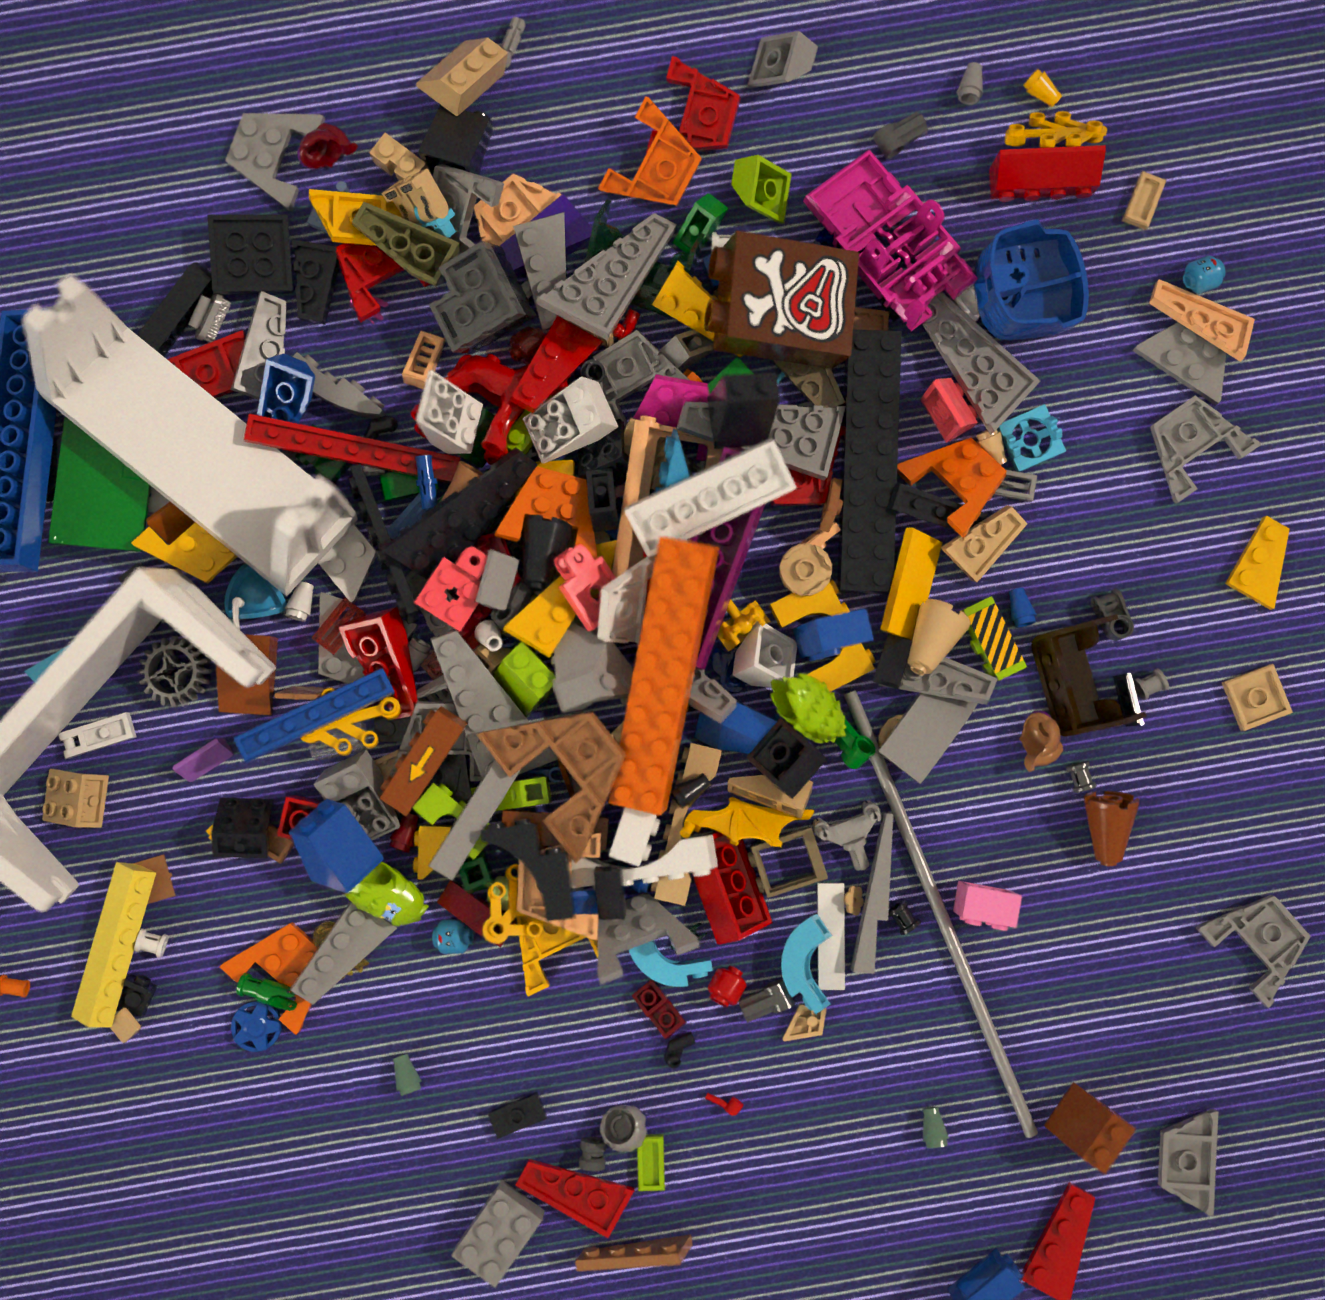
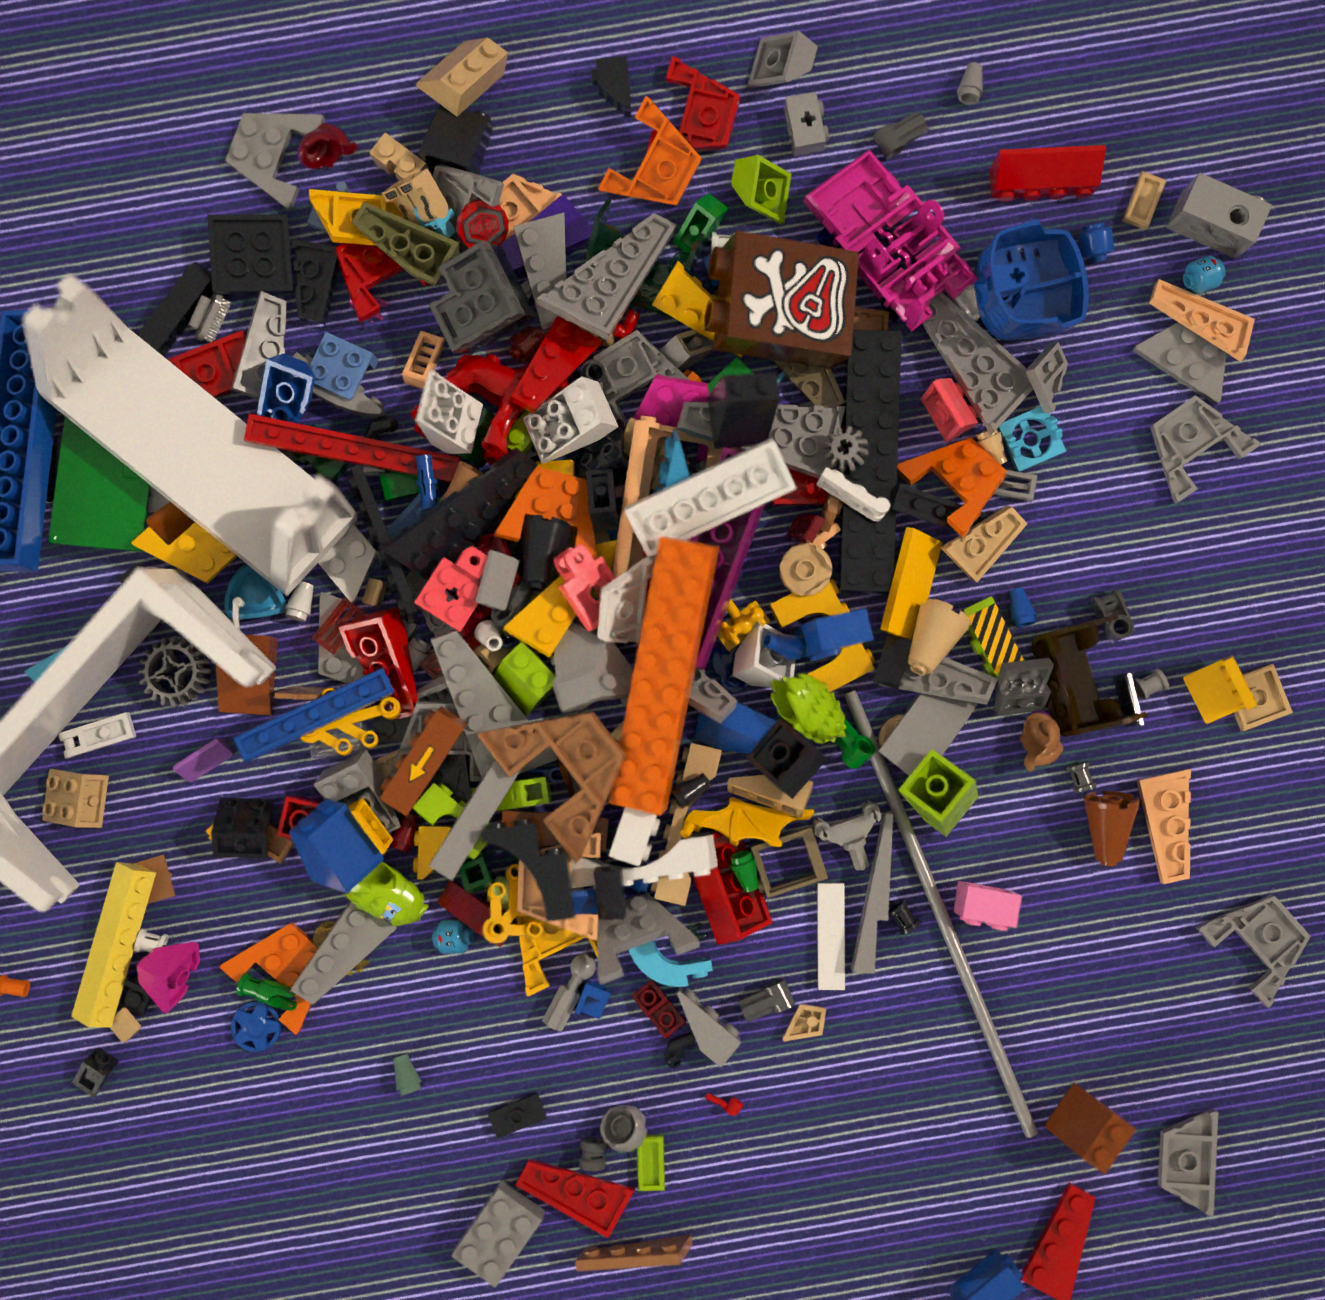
(94, 1071): none -> black bracket
(166, 972): none -> dark pink slope
(340, 365): none -> medium blue bracket
(371, 825): none -> yellow slope
(374, 593): none -> tan slope
(482, 223): none -> tile
(512, 37): light grey axle -> none
(567, 996): none -> light grey piece
(593, 999): none -> blue panel
(613, 82): none -> black slope
(712, 1036): none -> light grey slope
(726, 986): red head -> none
(744, 868): none -> green cone
(786, 645): none -> blue cone
(797, 959): medium azure arch -> none
(799, 110): none -> light grey brick
(805, 528): none -> dark red tile
(853, 495): none -> white plate
(853, 900): tan plant -> none
(854, 452): none -> light grey gear
(934, 1129): sand green cone -> none
(939, 792): none -> lime slope
(1023, 686): none -> dark grey slope
(1042, 88): yellow cone -> none
(1047, 375): none -> light grey wing
(1056, 132): yellow plant -> none
(1096, 242): none -> blue head
(1166, 812): none -> light nougat wing
(1219, 216): none -> light grey piece
(1219, 689): none -> yellow bracket
(1261, 563): yellow wing -> none

